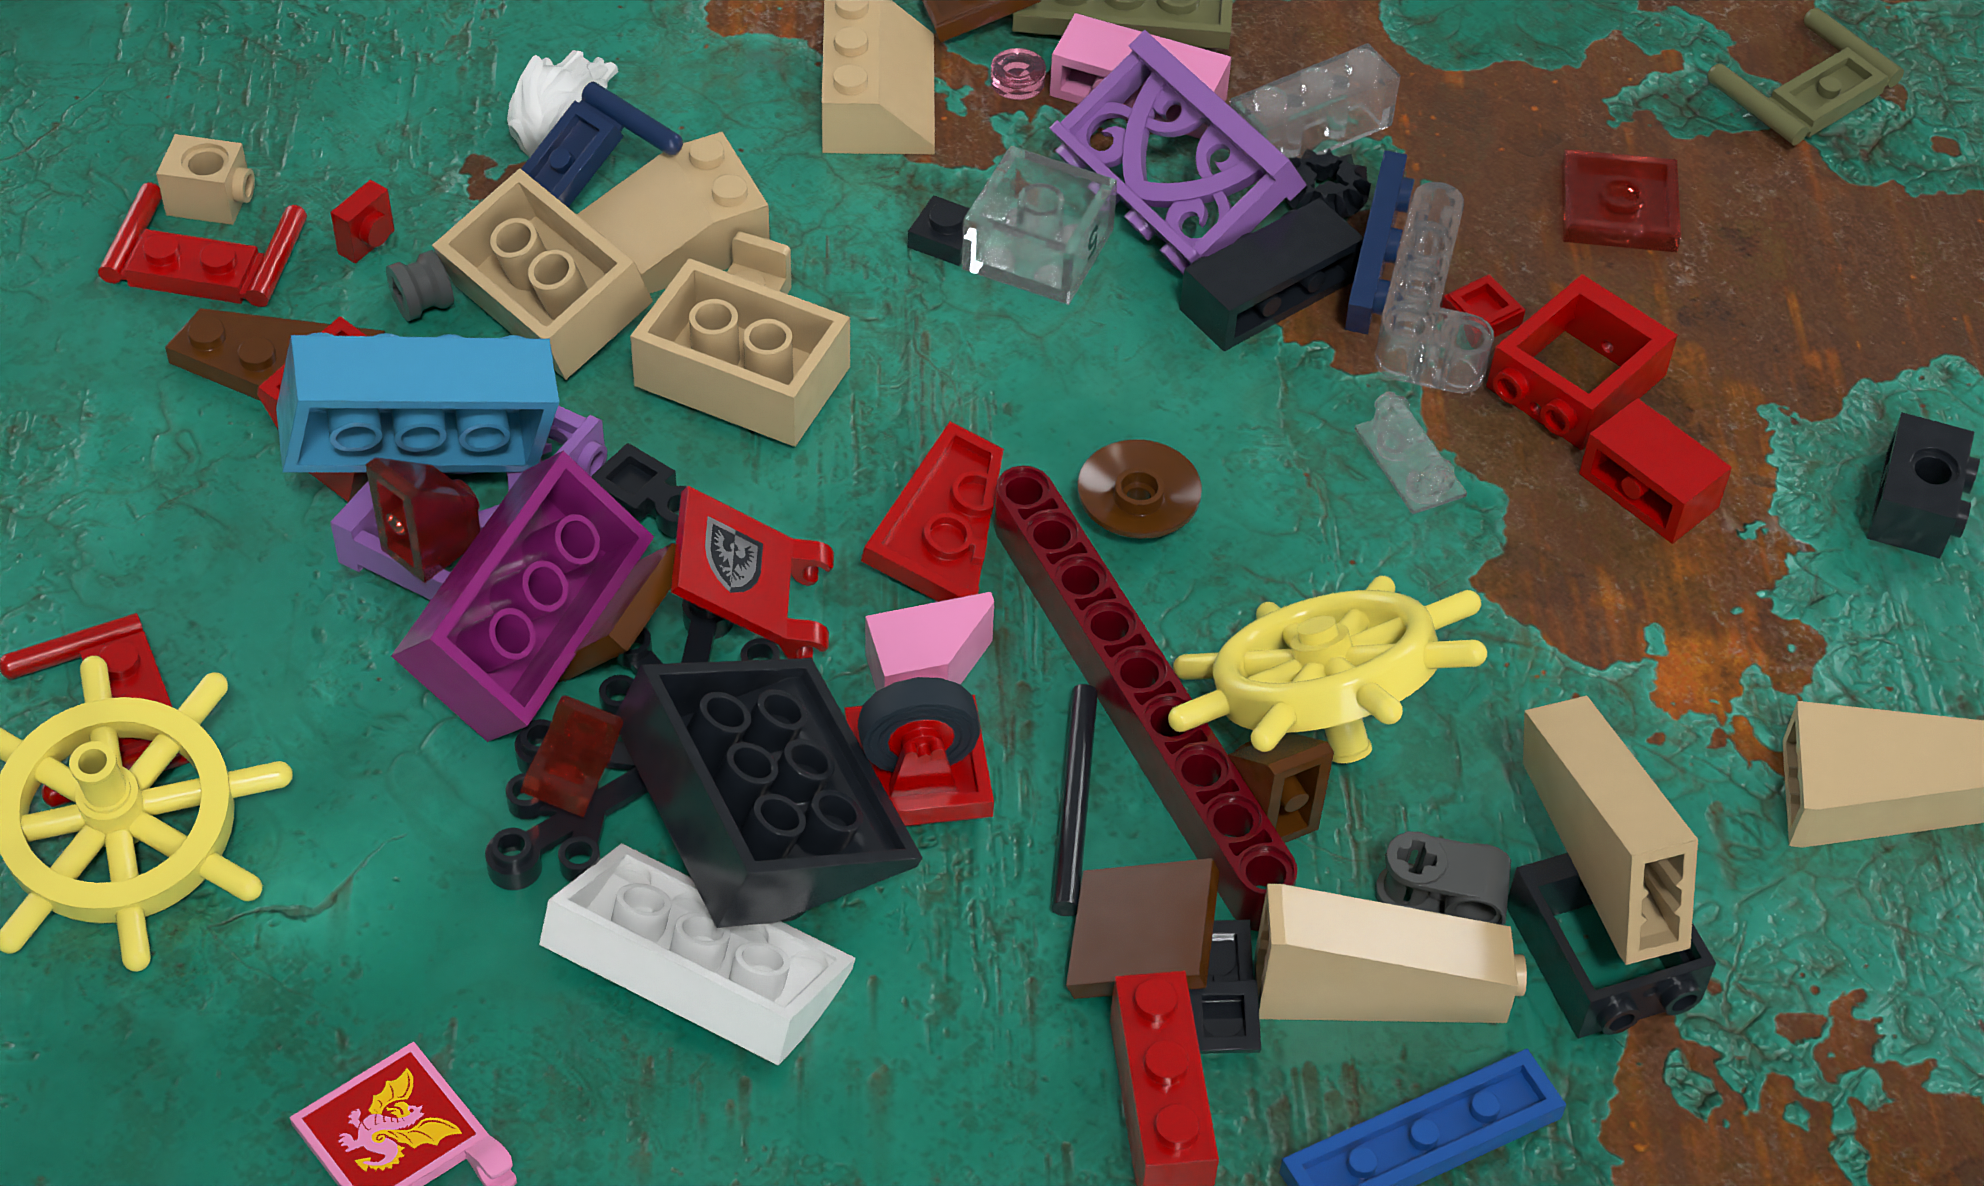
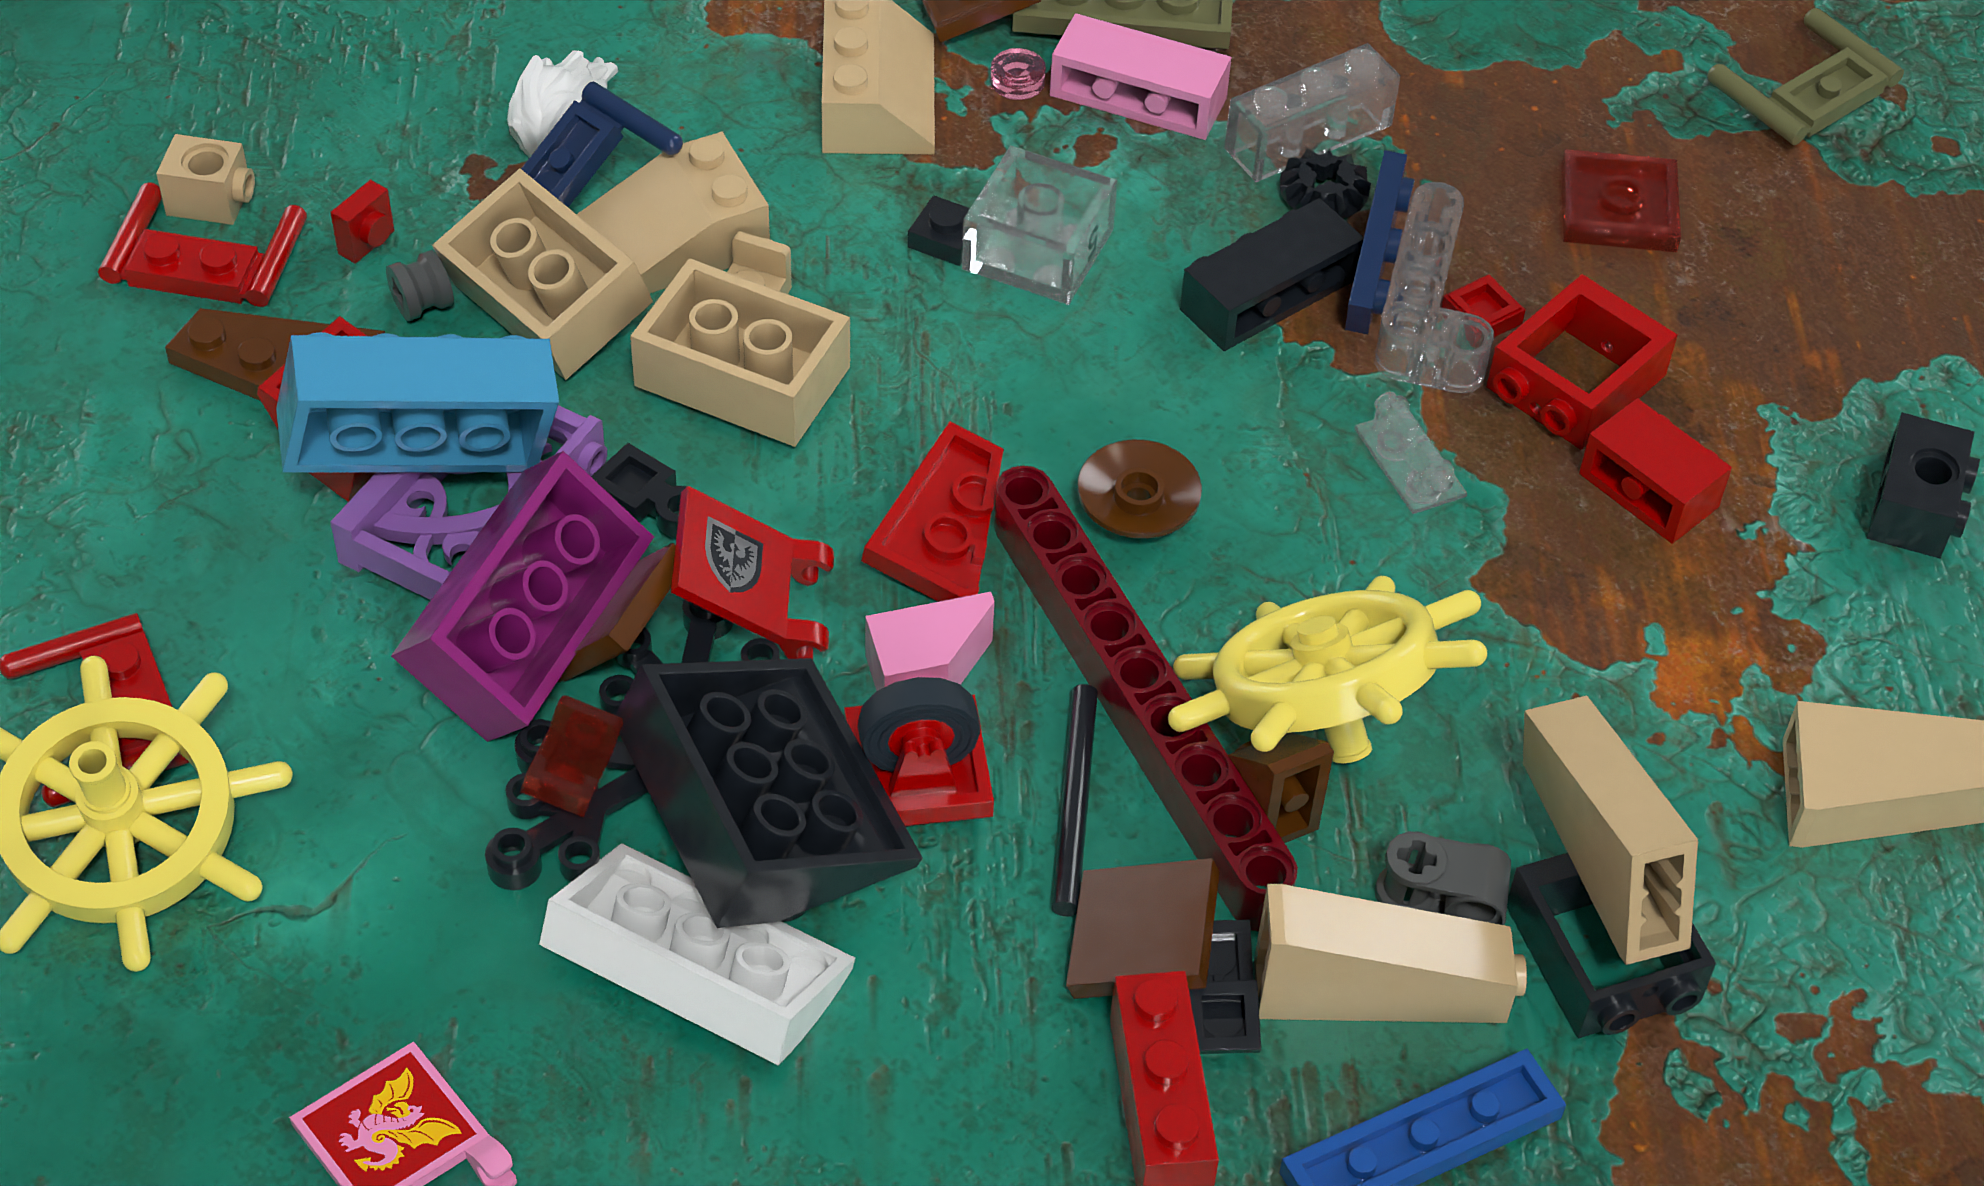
(421, 515): clear red slope -> none
(1167, 85): medium lavender fence -> none

